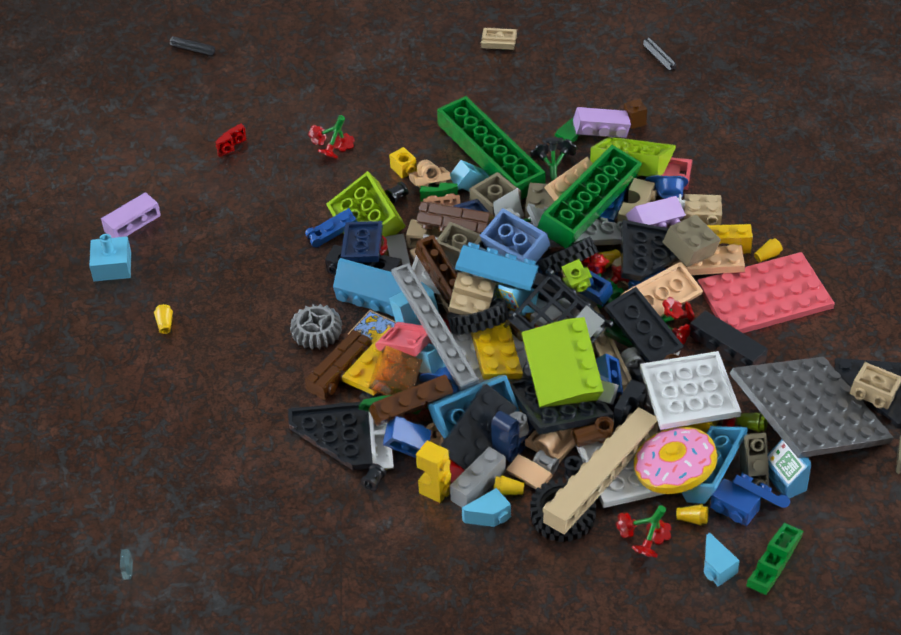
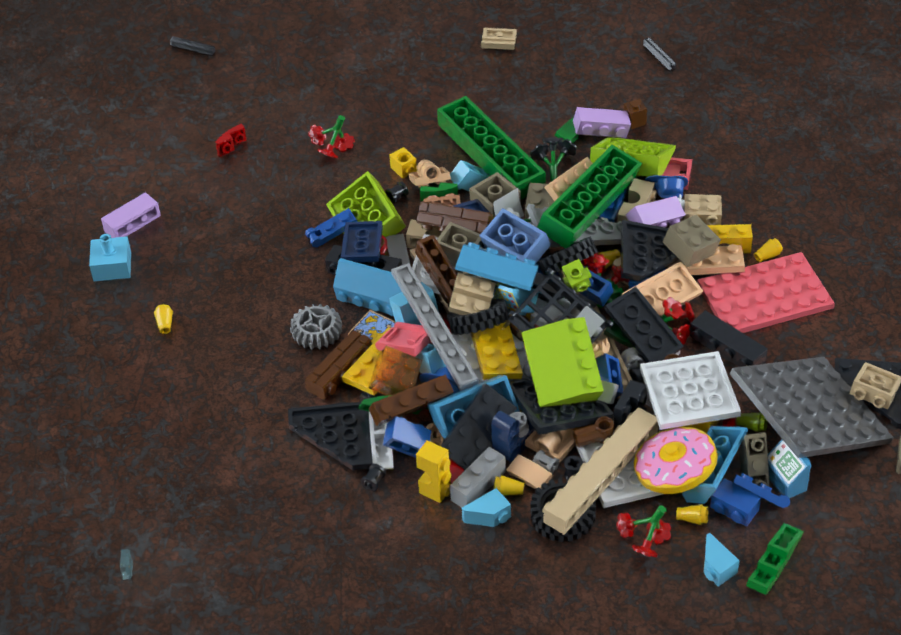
(600, 347): none -> light nougat slope

